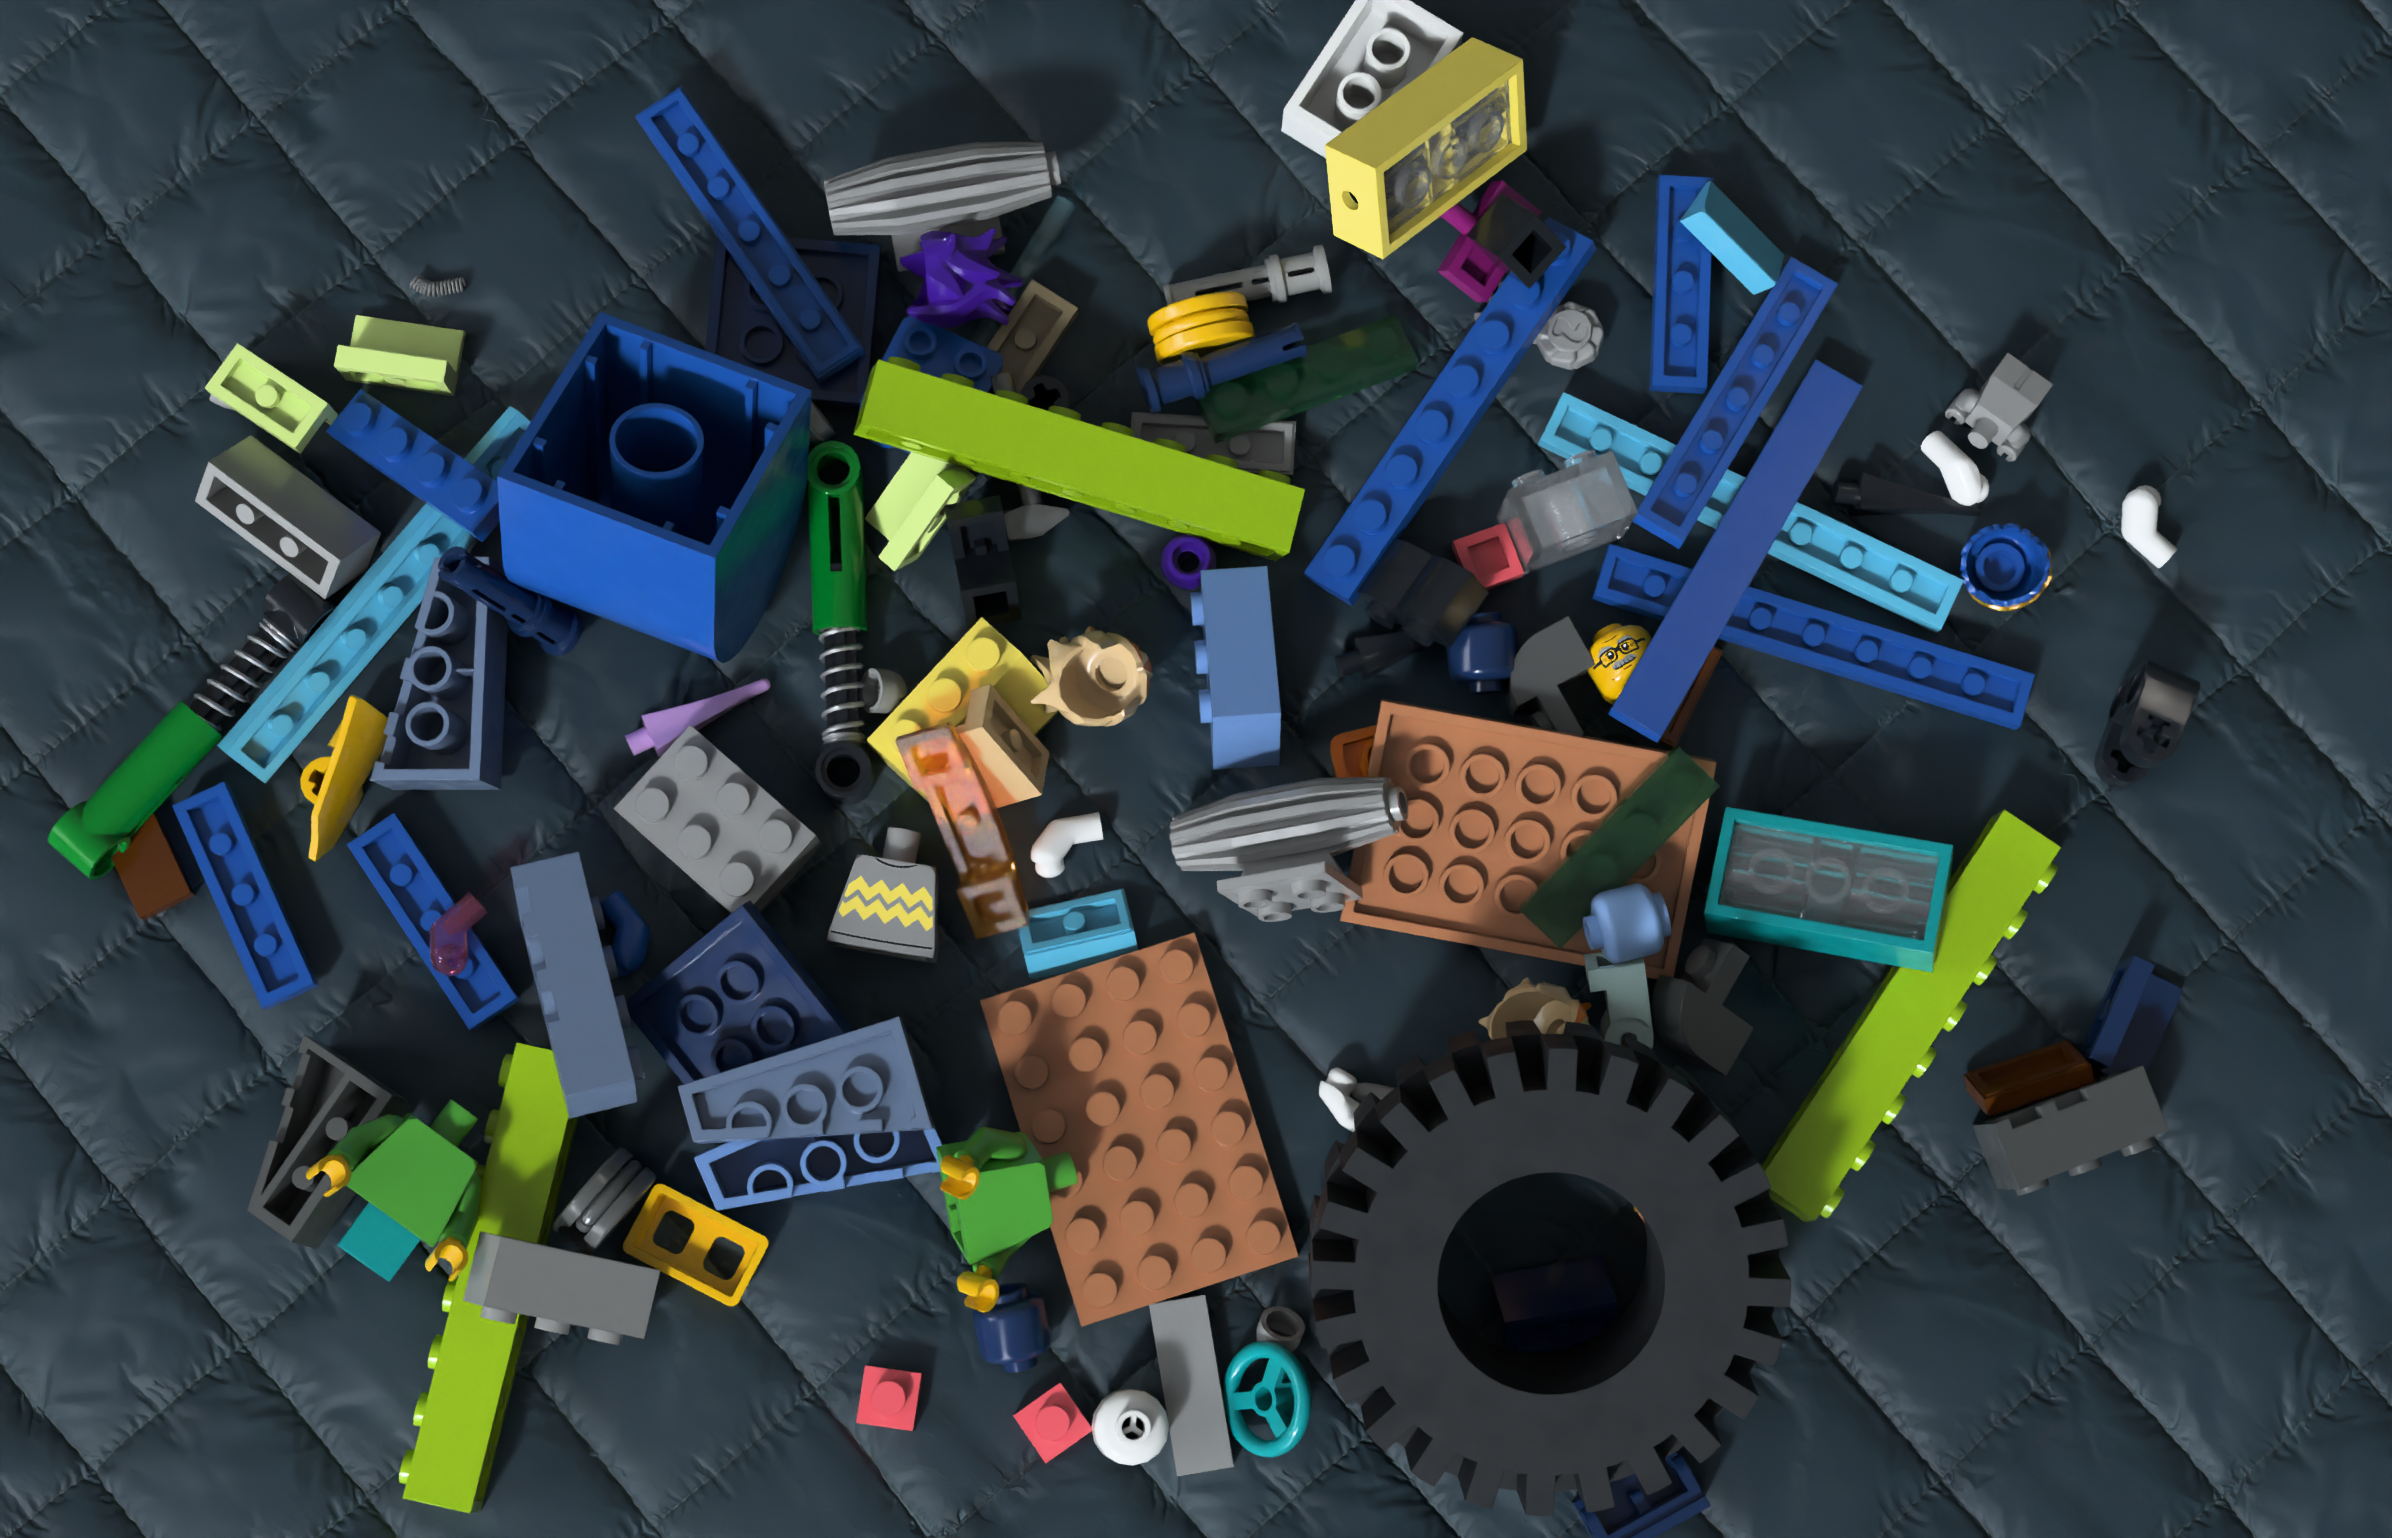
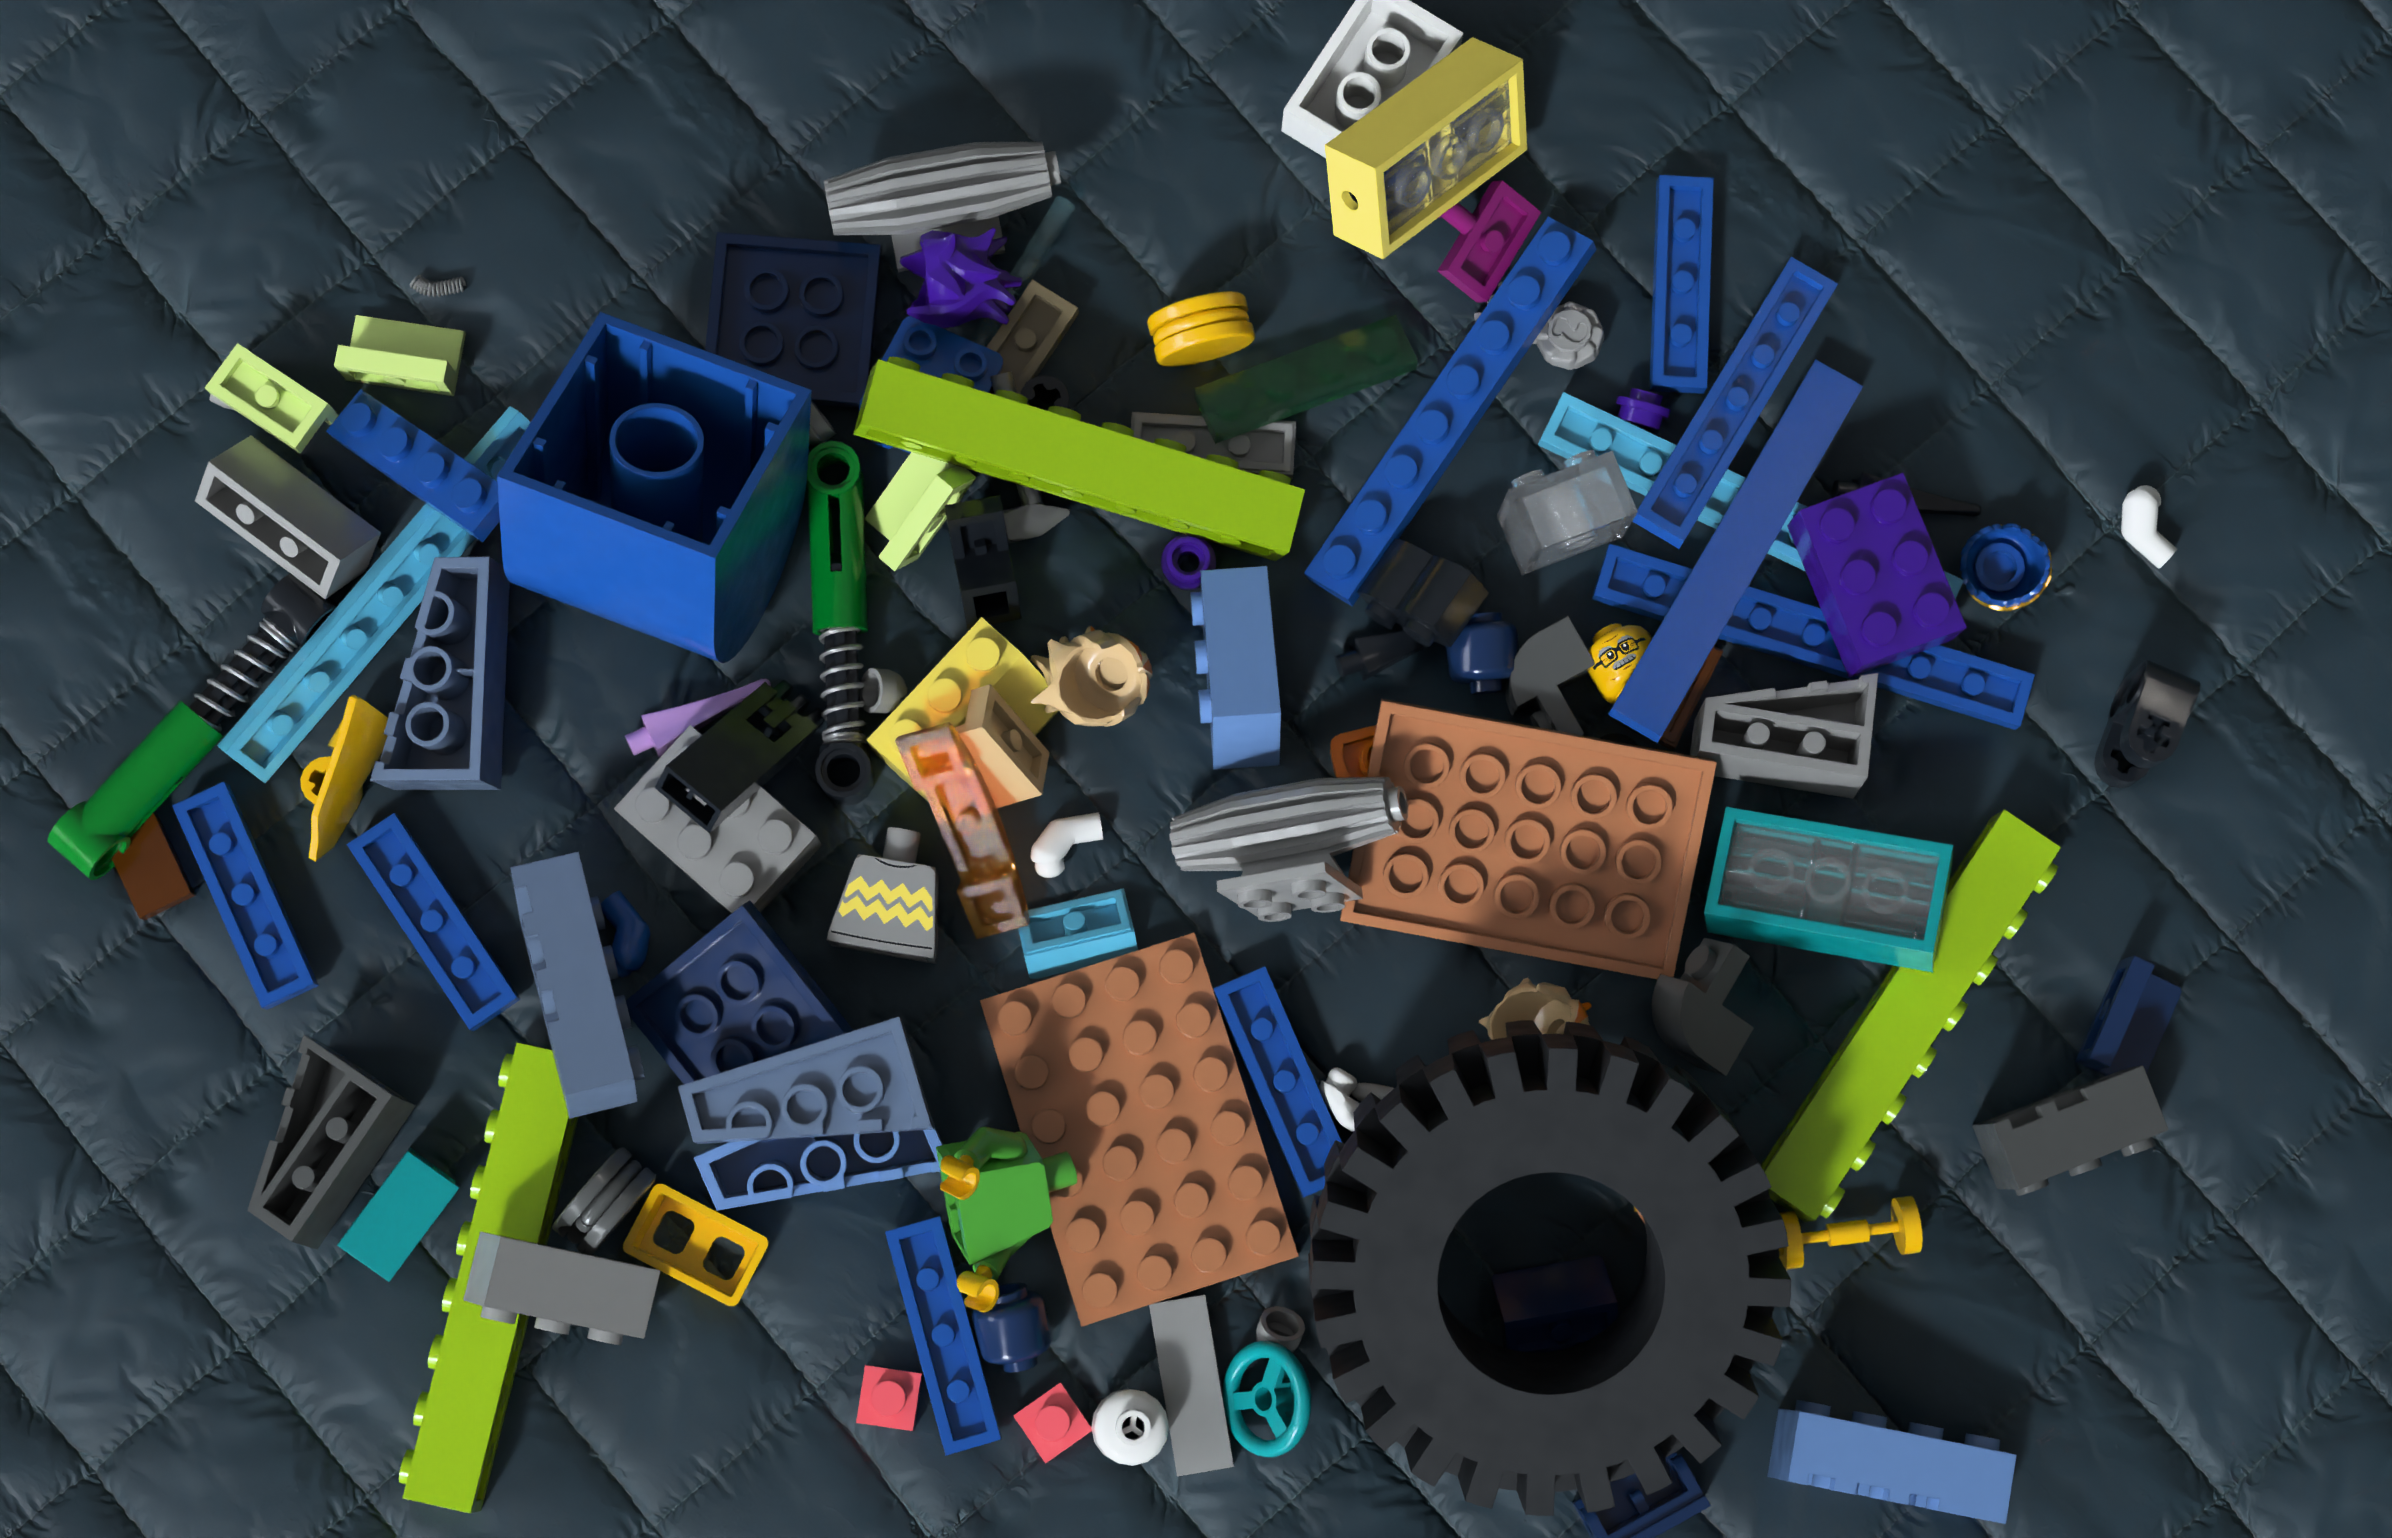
(414, 1177): bright green torso -> none
(449, 935): clear pink arm -> none
(525, 610): dark blue pin -> none
(737, 755): none -> black hinge
(750, 234): blue tile -> none
(943, 1335): none -> blue plate
(1195, 373): dark blue pin -> none
(1274, 270): light grey pin -> none
(1280, 1075): none -> blue plate
(1489, 556): coral plate -> none
(1516, 240): black brick -> none
(1619, 845): clear green plate -> none
(1625, 998): light aqua leg -> none
(1627, 923): light blue head -> none
(1642, 409): none -> dark purple plate
(1733, 239): medium azure slope -> none
(1792, 737): none -> light grey wedge
(1876, 575): none -> dark purple brick
(1892, 1464): none -> medium blue wedge
(1904, 1225): none -> yellow wheel
(1958, 470): white arm -> none
(2001, 407): light grey piece -> none
(2028, 1077): reddish brown tile -> none

